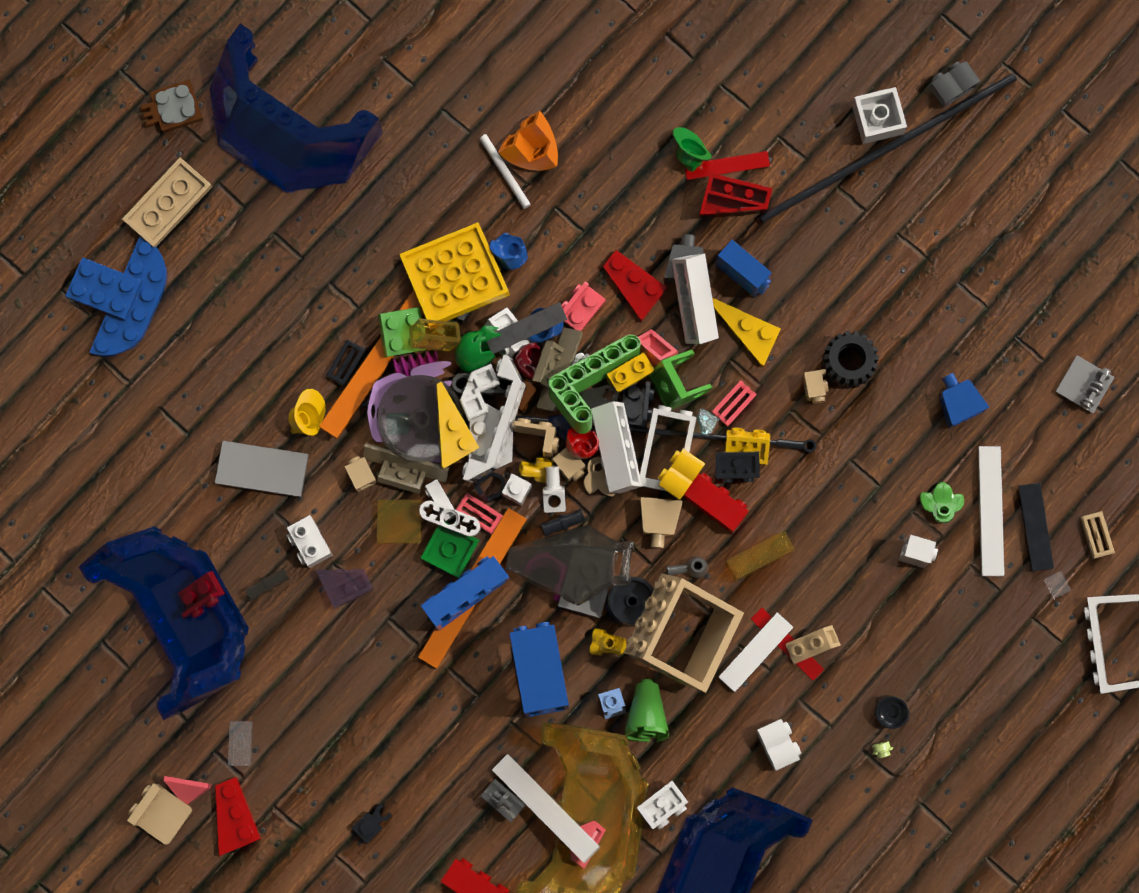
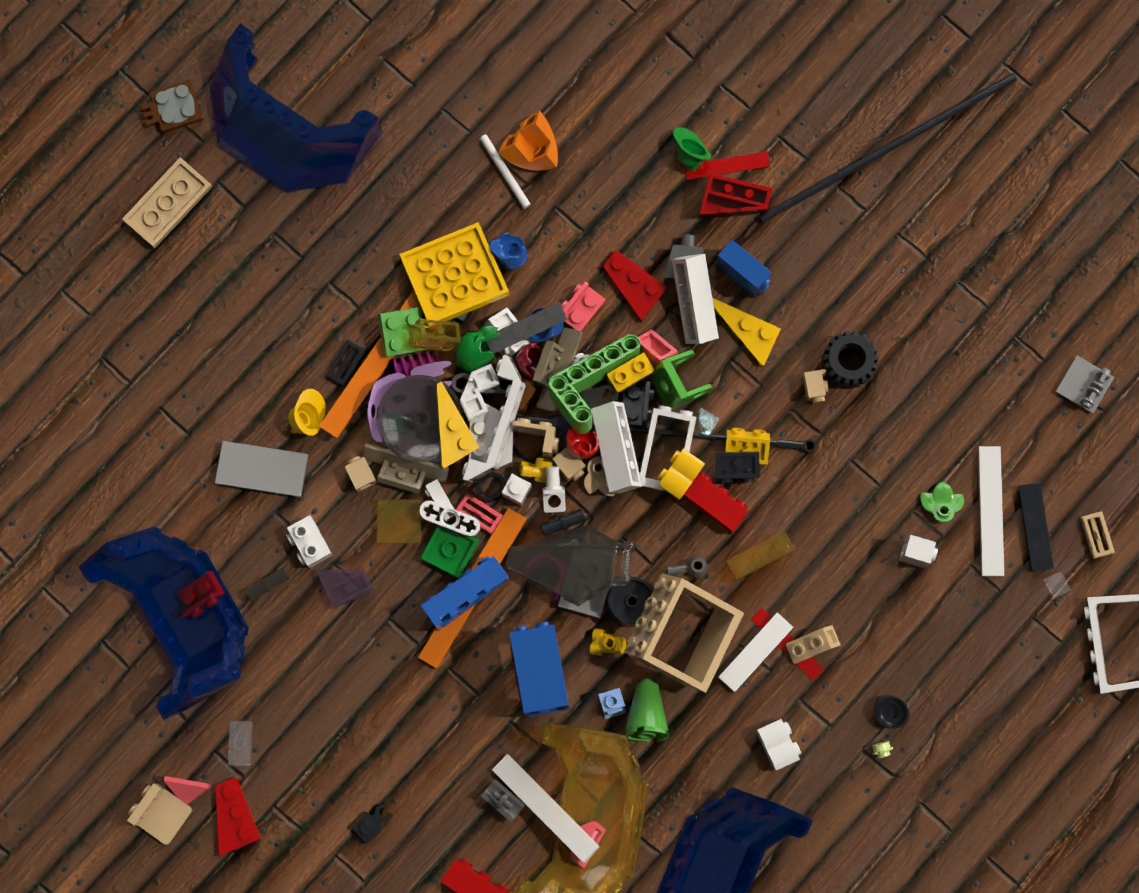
(125, 297): blue plate -> none
(659, 519): tan torso -> none
(662, 805): white bracket -> none
(746, 389): coral tile -> none
(879, 115): white brick -> none
(954, 83): dark grey brick -> none
(960, 401): blue torso -> none

